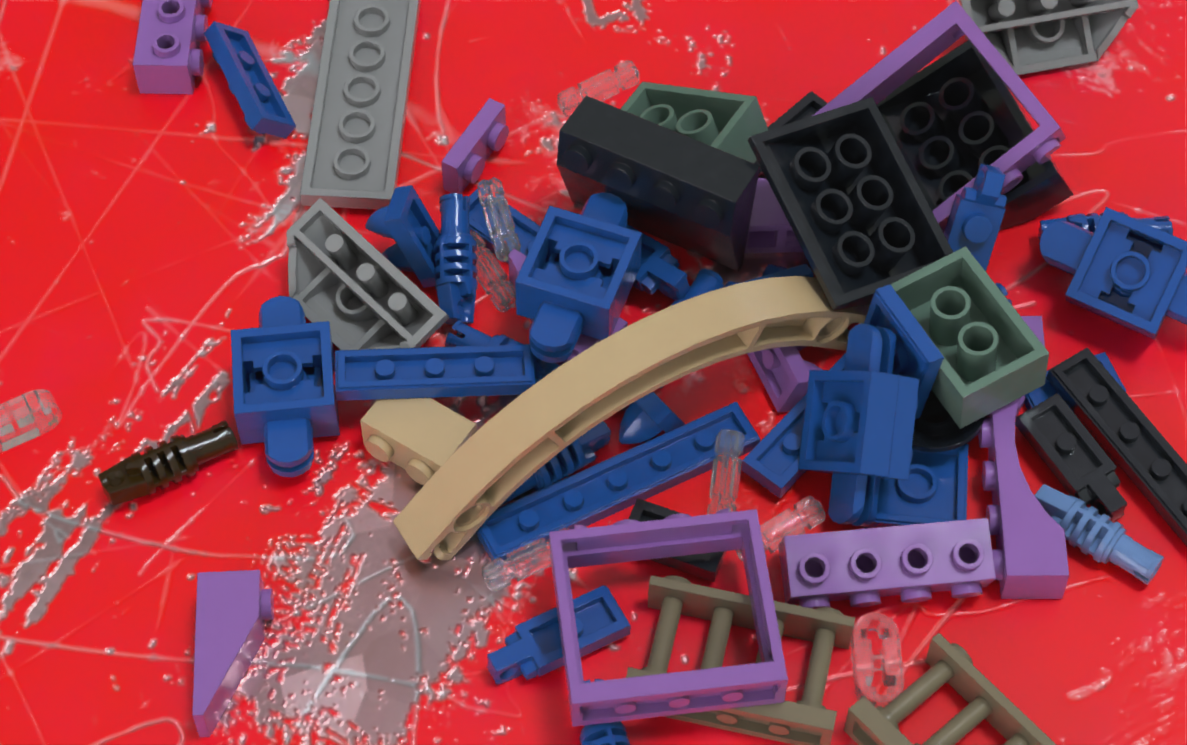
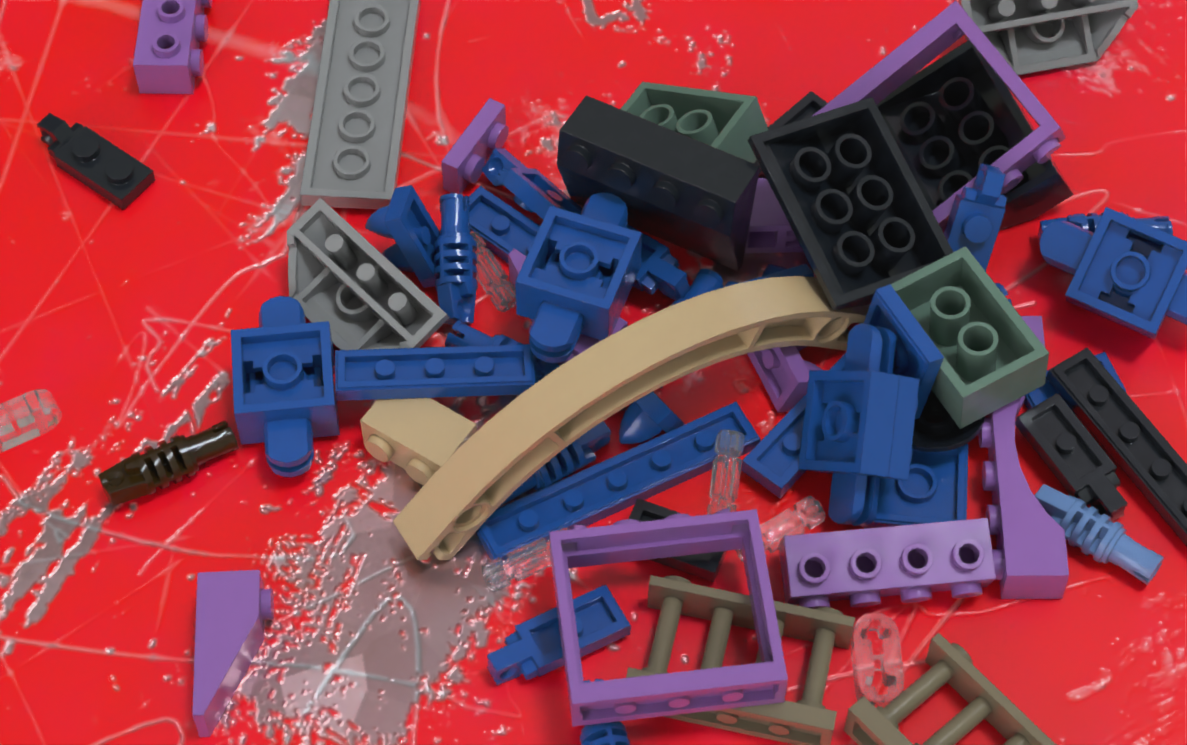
(95, 161): none -> black hinge
(249, 80): blue plate -> none
(498, 218): clear axle -> none
(529, 186): none -> blue hinge
(599, 86): clear axle -> none

